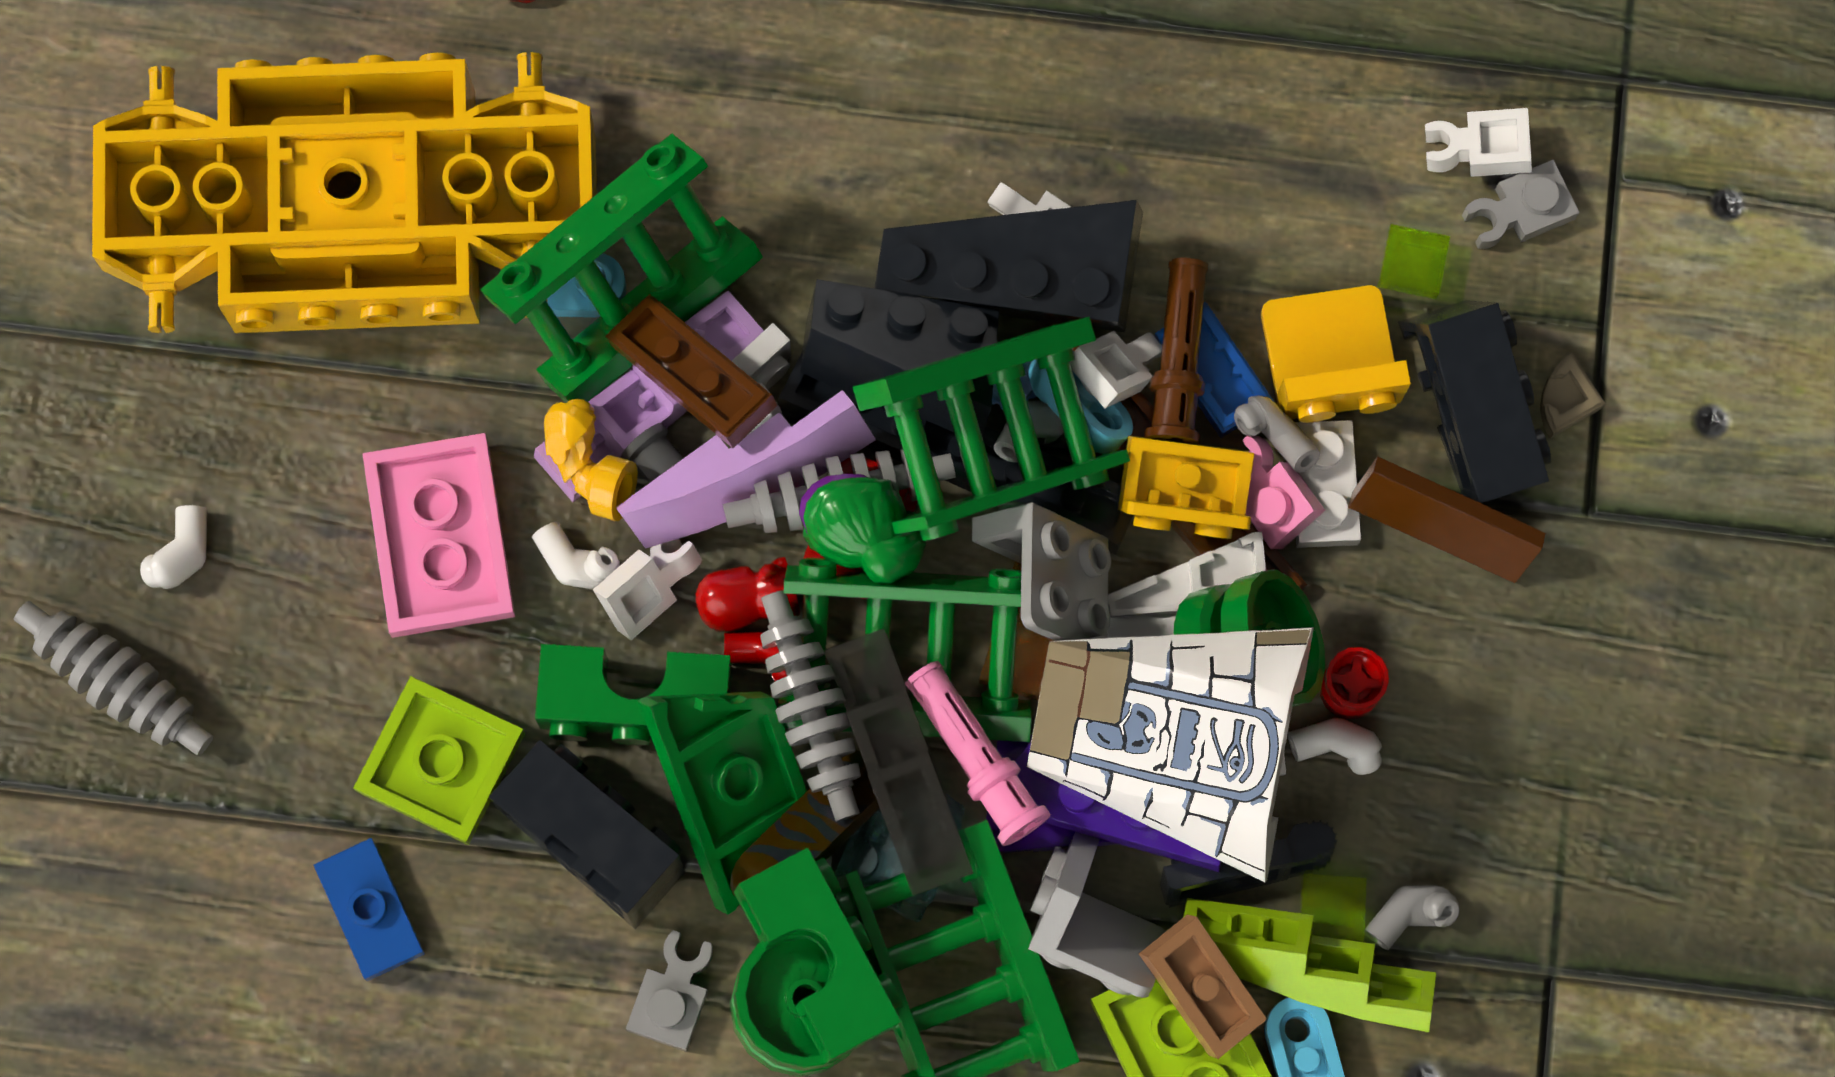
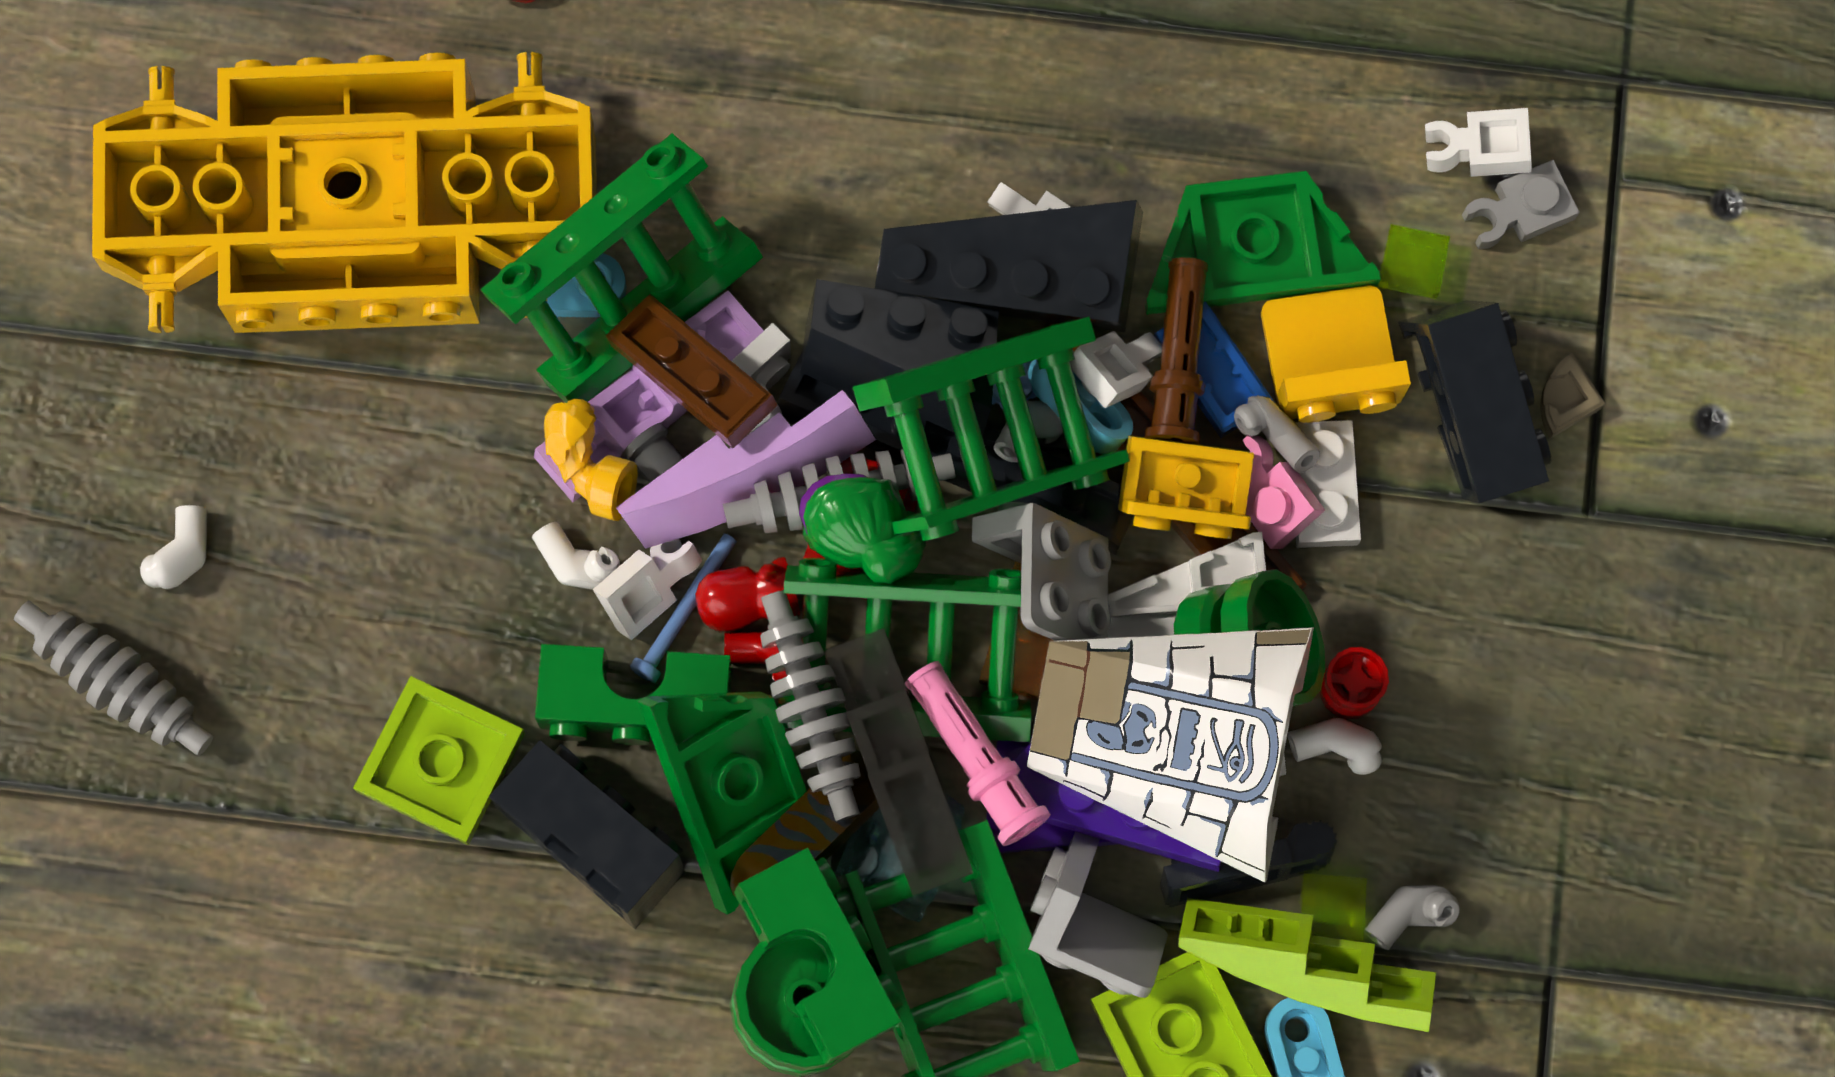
(369, 909): blue plate -> none
(438, 535): bright pink plate -> none
(647, 667): none -> medium blue piece
(669, 1002): light grey plate -> none
(1202, 986): medium nougat plate -> none
(1261, 242): none -> green wing
(1446, 520): reddish brown tile -> none

